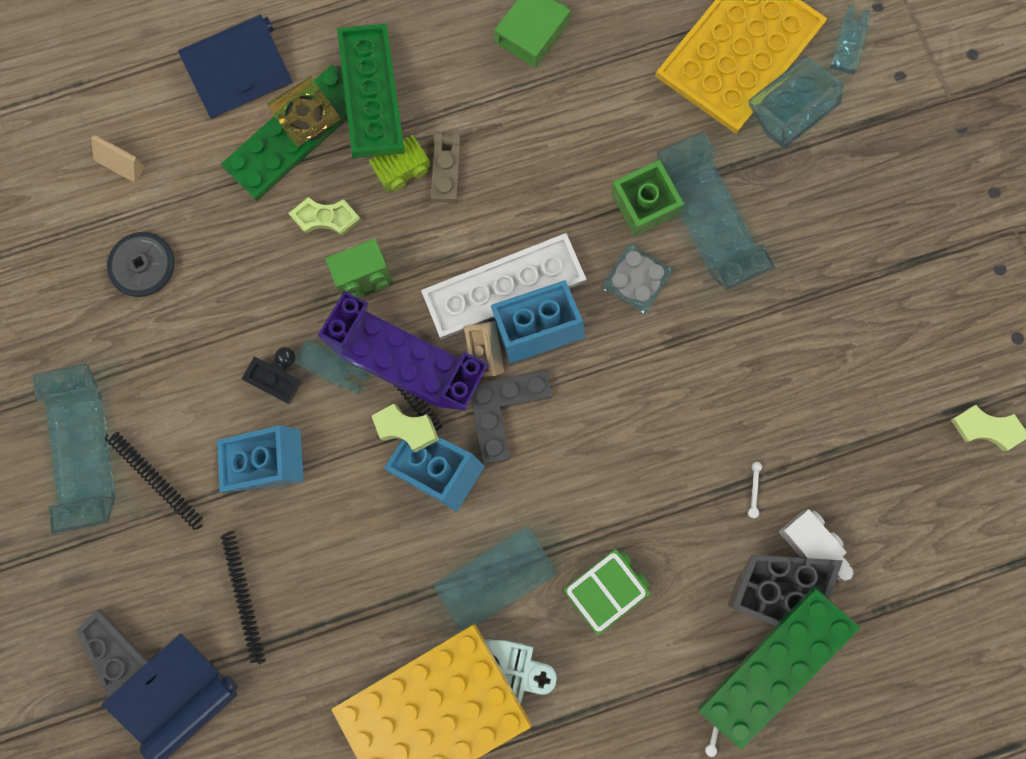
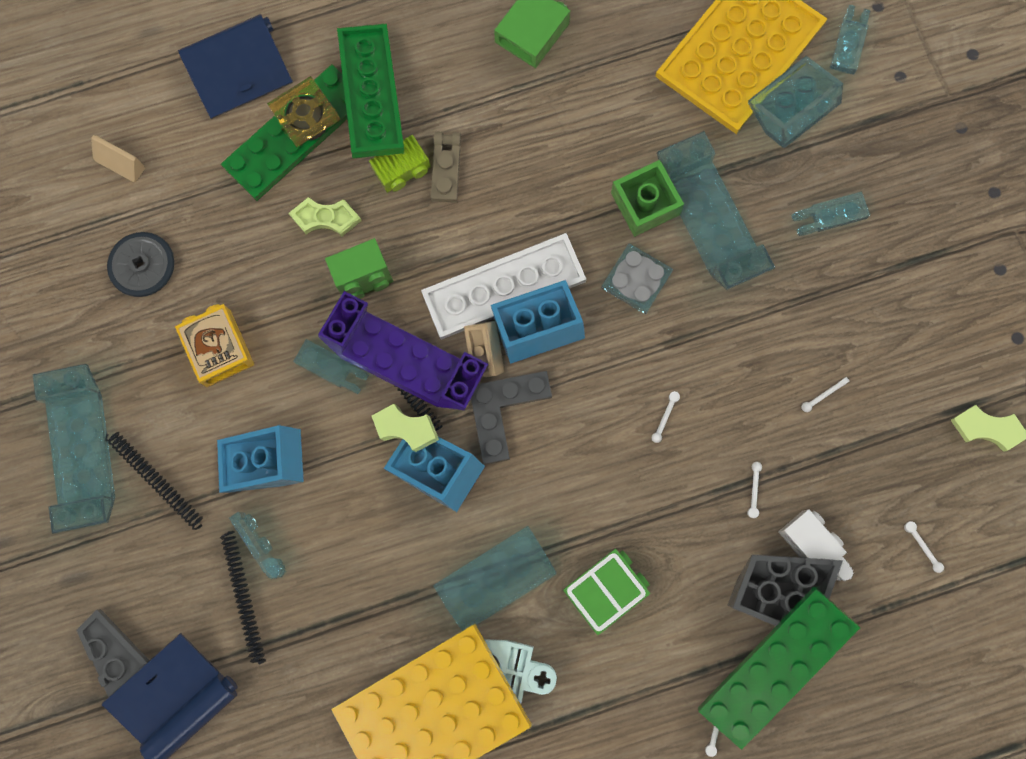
(214, 345): none -> brick
(258, 546): none -> clear light blue hinge
(273, 378): black plate -> none
(673, 397): none -> white hinge
(807, 406): none -> white hinge
(833, 213): none -> clear light blue hinge
(911, 527): none -> white hinge

